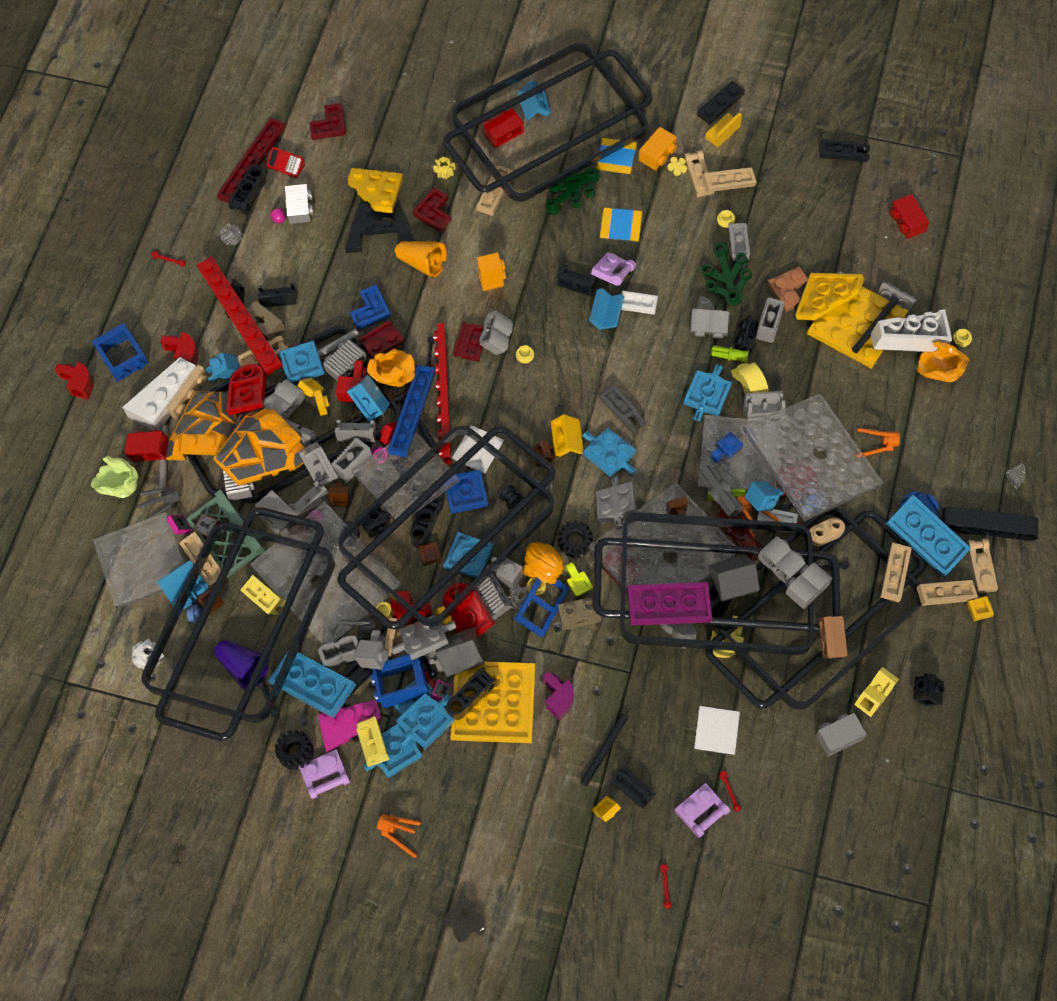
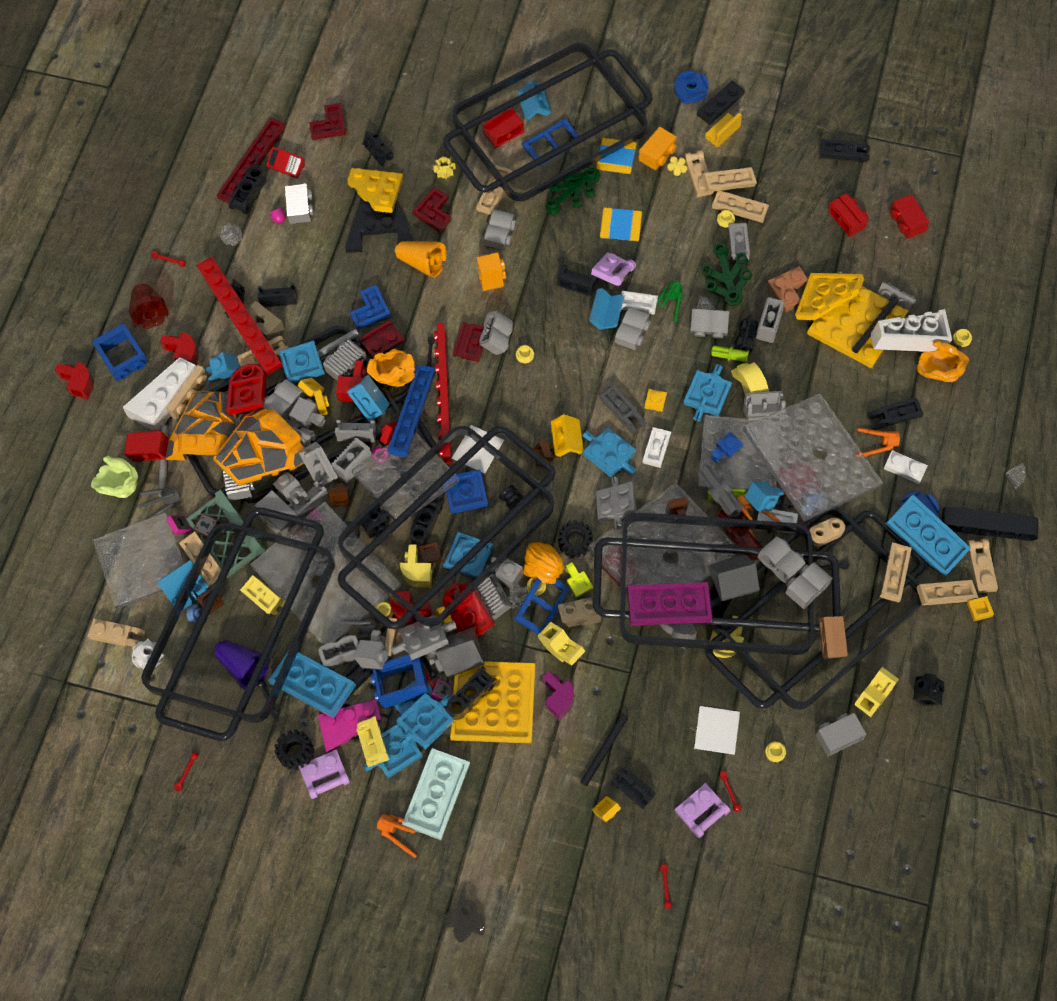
(114, 633): none -> tan hinge
(147, 307): none -> clear red cone
(178, 786): none -> red hinge
(290, 488): none -> light grey brick
(305, 413): none -> light grey brick
(373, 145): none -> black hinge
(414, 573): none -> light yellow brick
(436, 794): none -> light aqua plate
(499, 229): none -> light grey brick
(526, 144): none -> blue window
(559, 644): none -> light yellow brick
(632, 328): none -> light grey brick
(655, 400): none -> yellow plate
(656, 447): none -> white plate
(671, 292): none -> green plant
(691, 95): none -> blue plate
(740, 206): none -> tan plate
(775, 751): none -> light yellow plate
(848, 214): none -> red brick
(896, 413): none -> black hinge
(905, 467): none -> white plate

